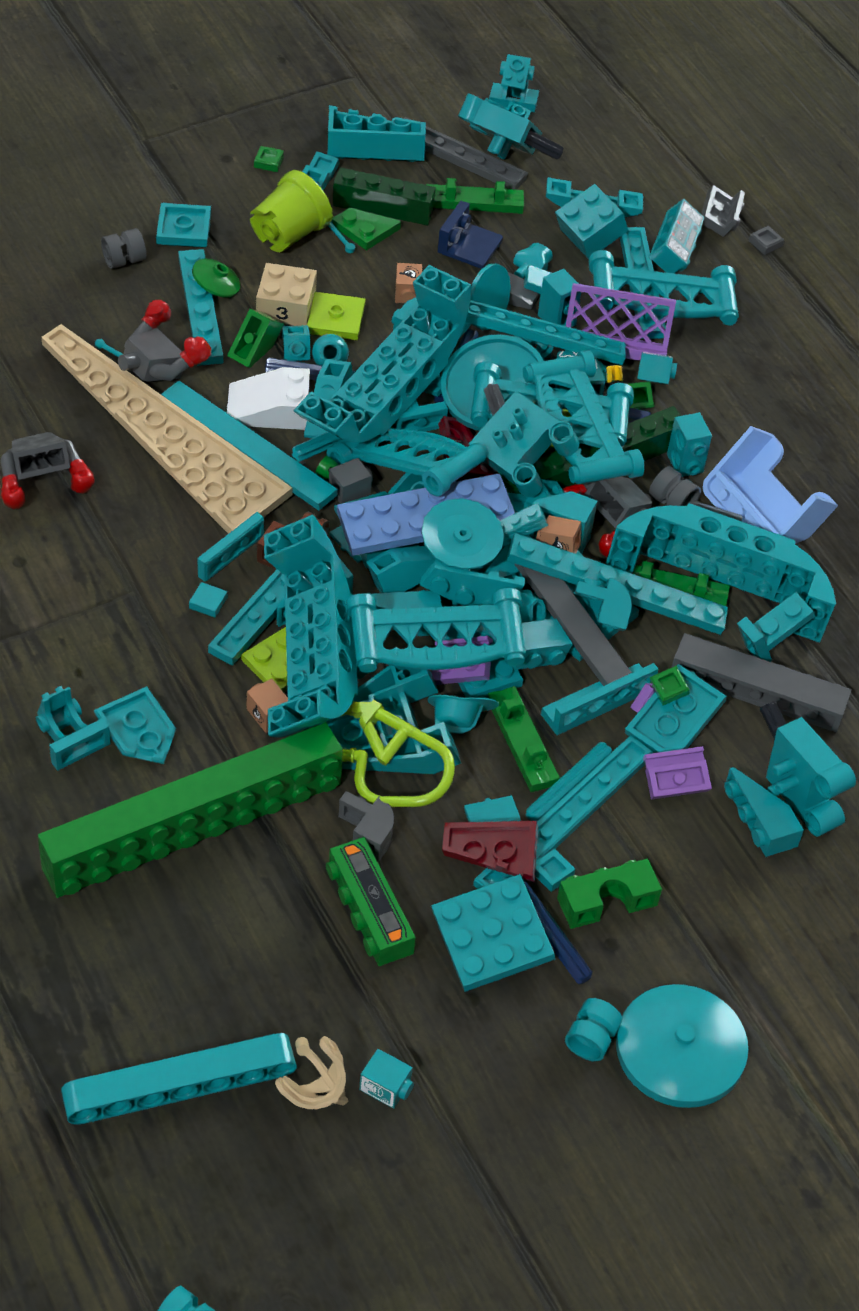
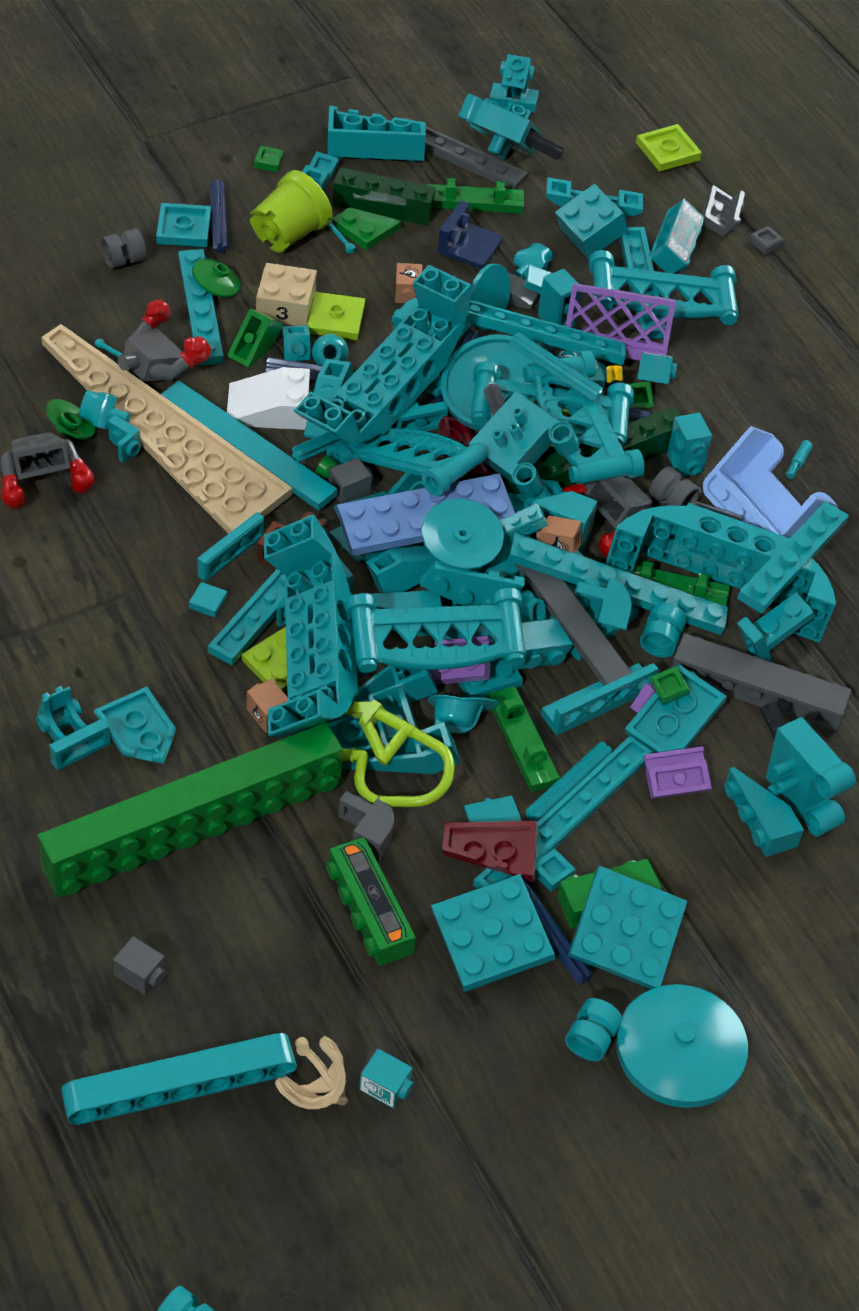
(68, 420): none -> green dish
(100, 407): none -> teal piece
(125, 437): none -> teal bracket
(139, 966): none -> dark grey brick
(219, 218): none -> dark blue axle
(556, 366): none -> teal axle
(627, 928): none -> teal plate
(663, 630): none -> teal wheel
(668, 147): none -> lime plate
(792, 557): none -> teal plate
(799, 458): none -> teal pin

